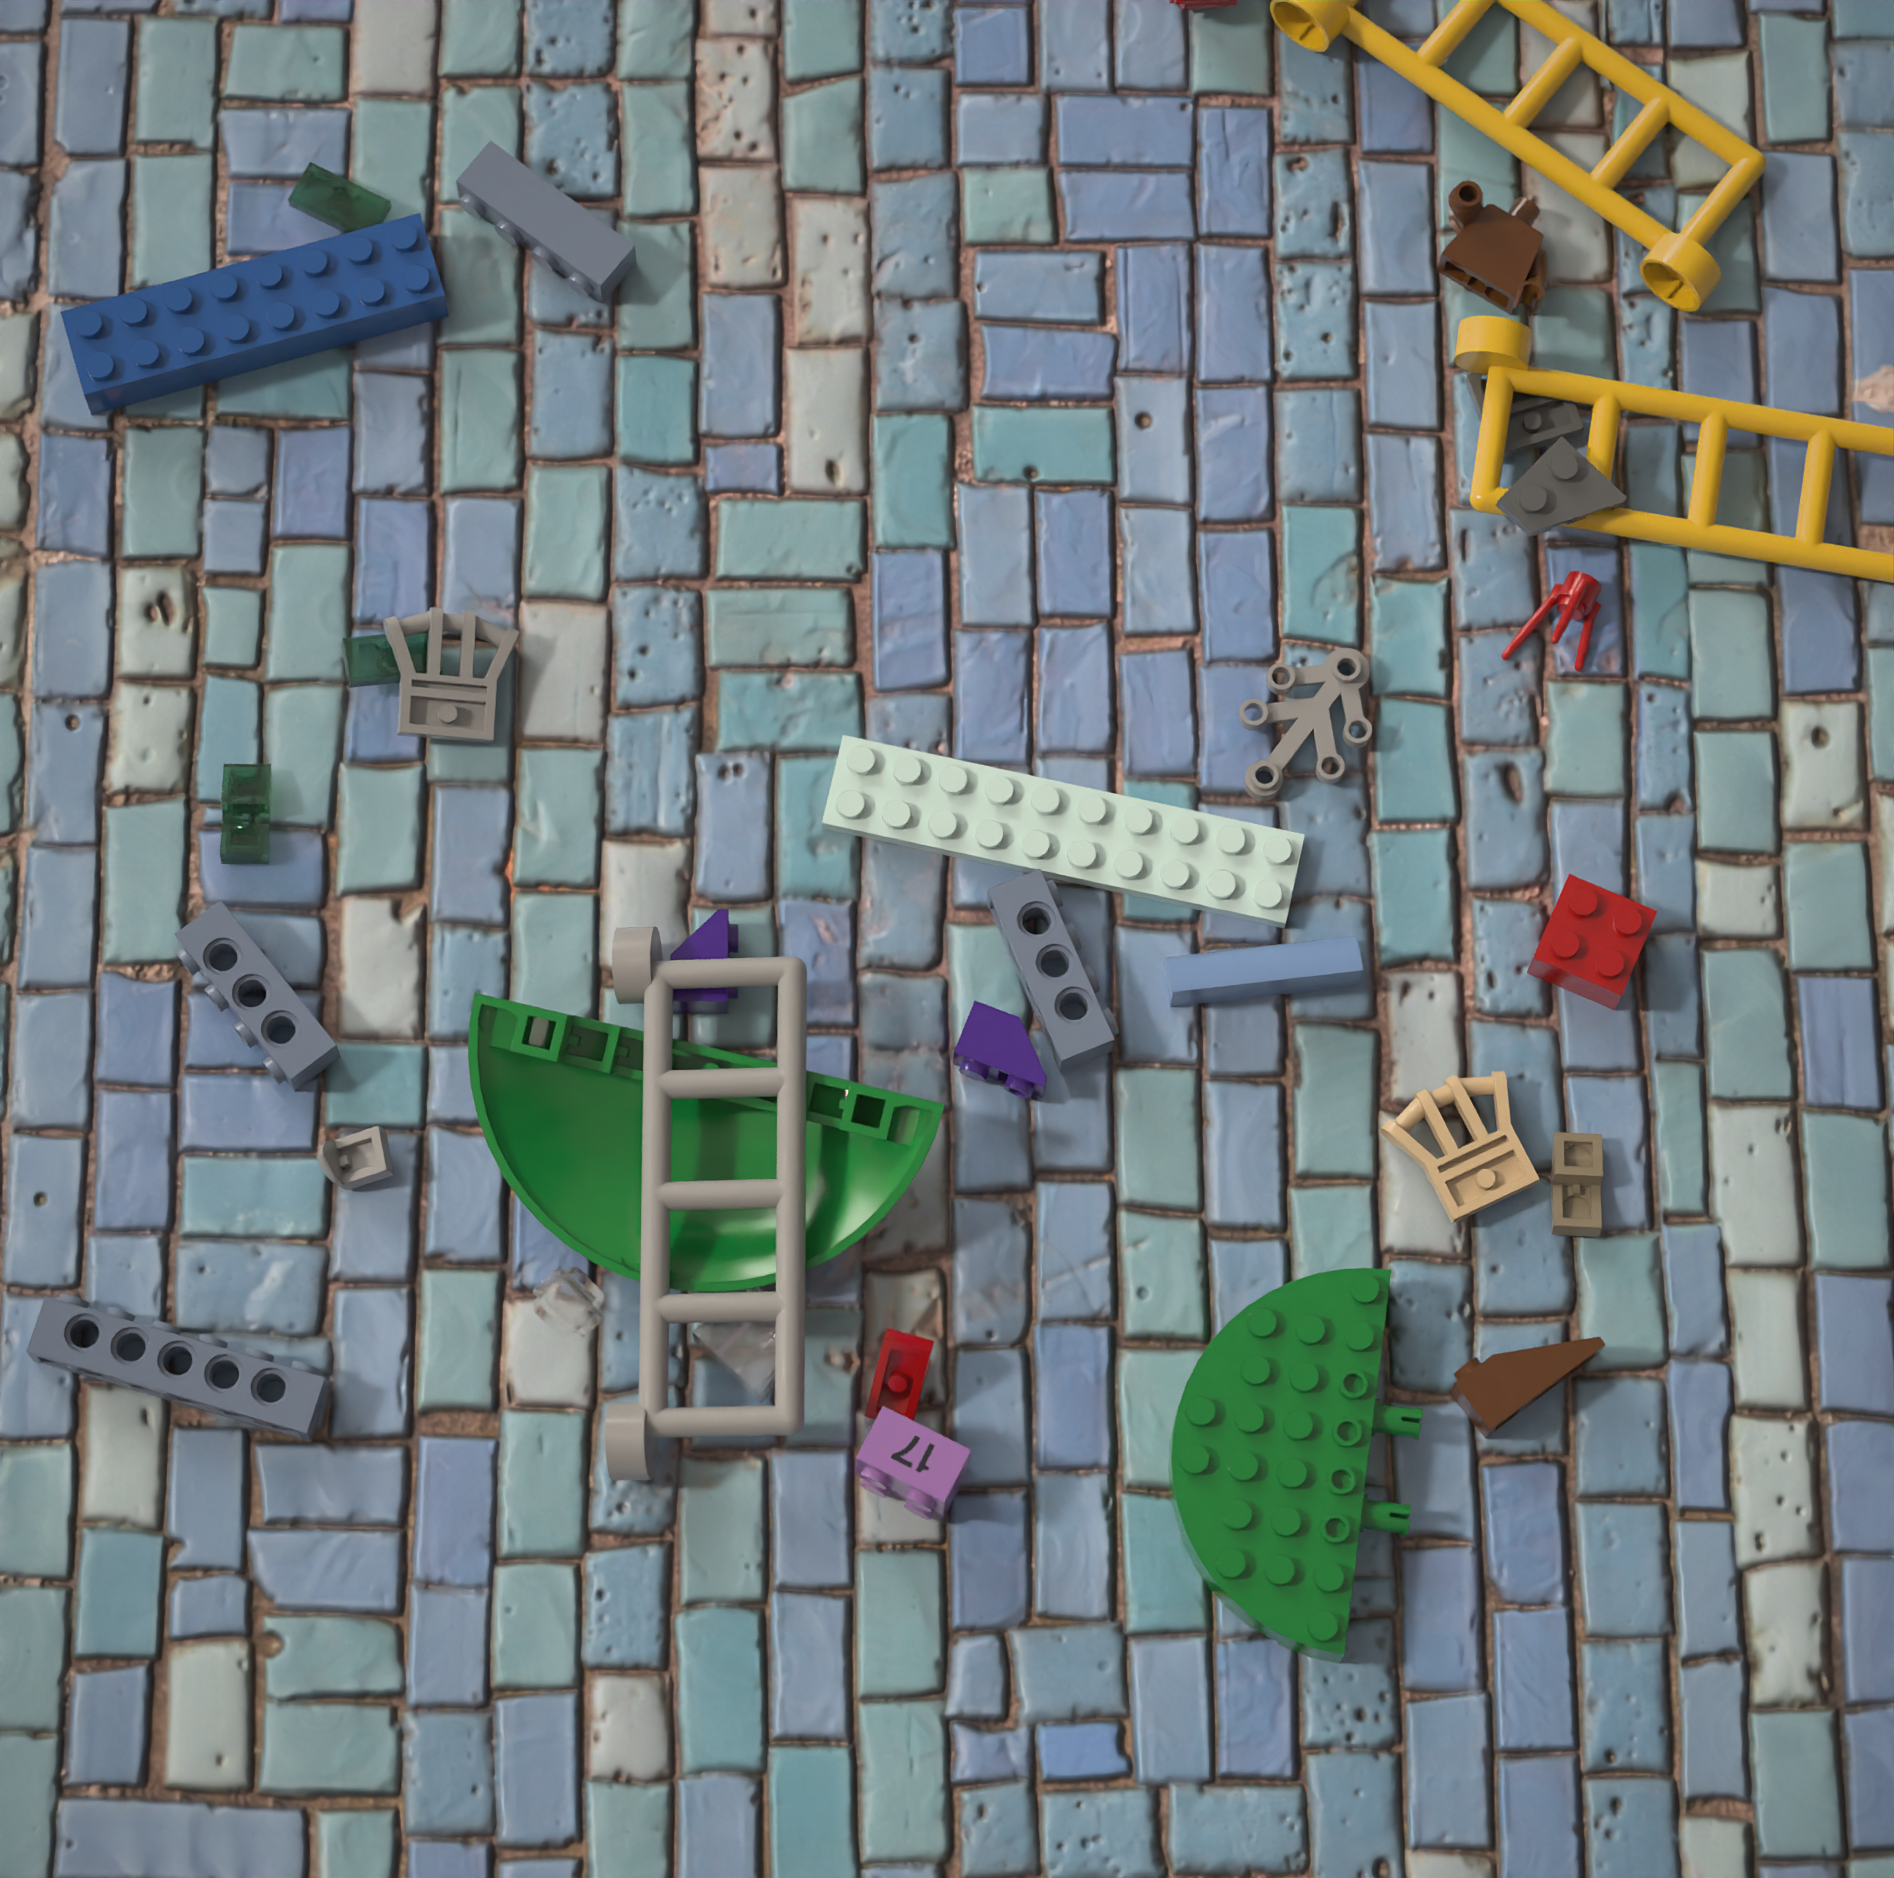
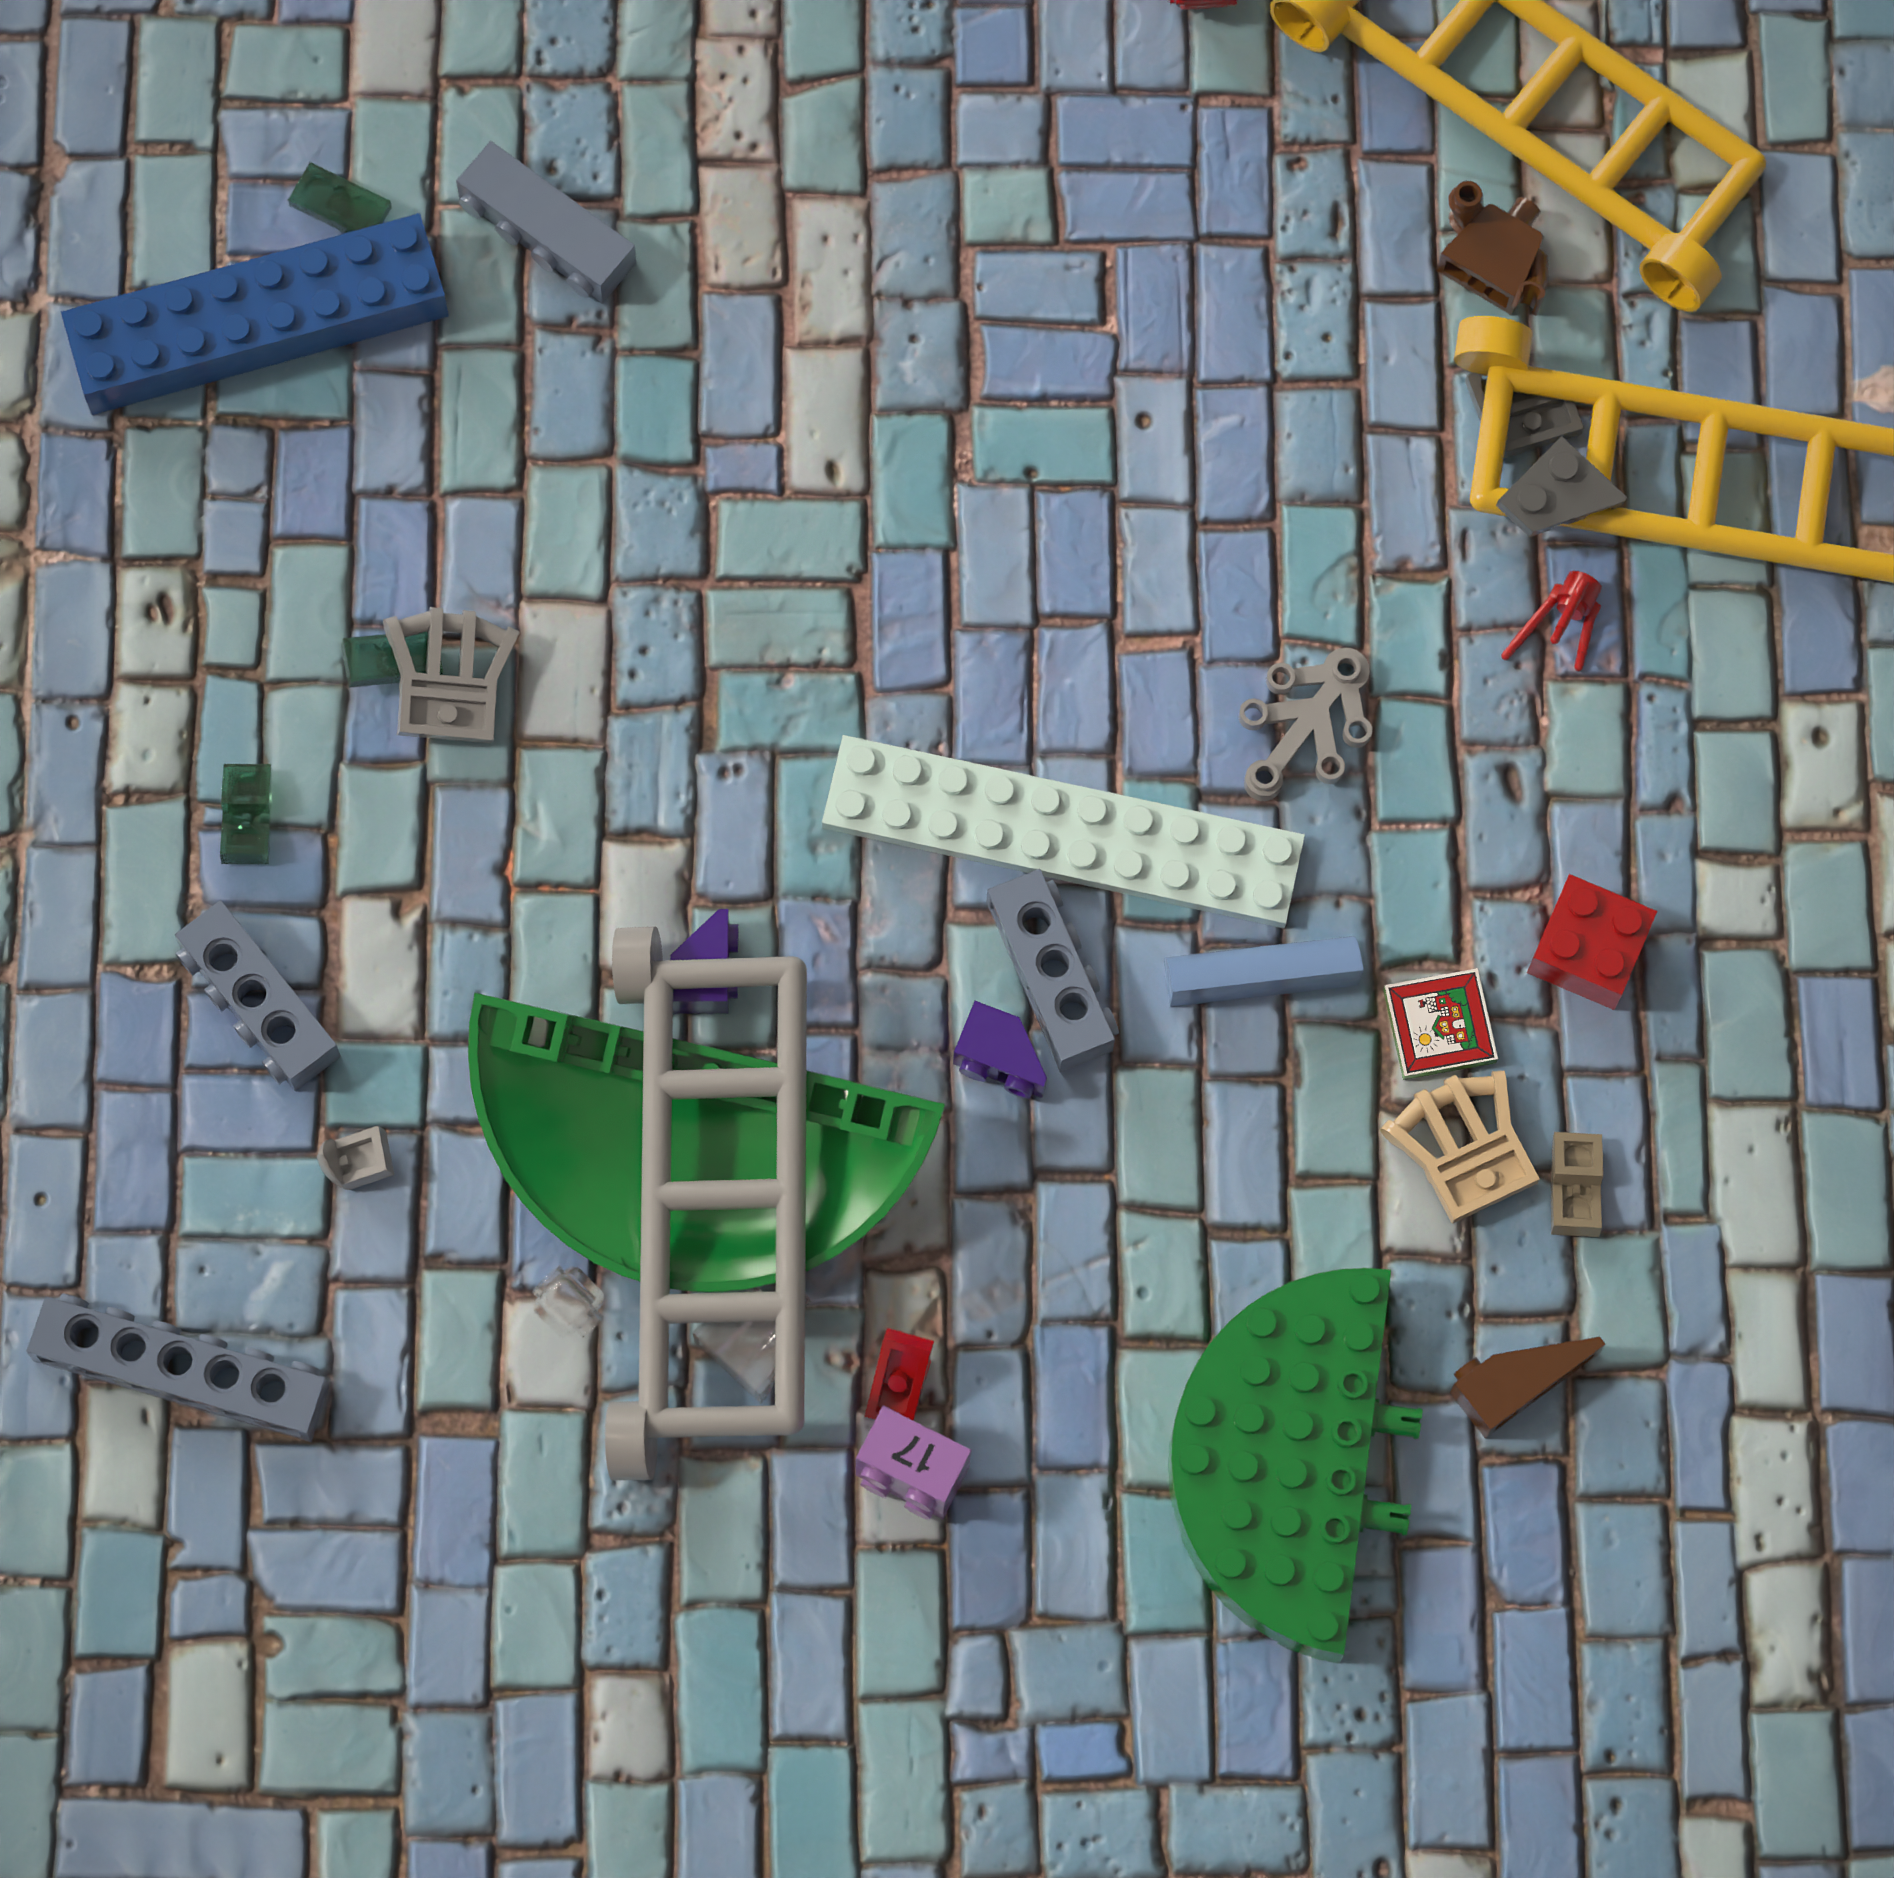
(1440, 1024): none -> tile

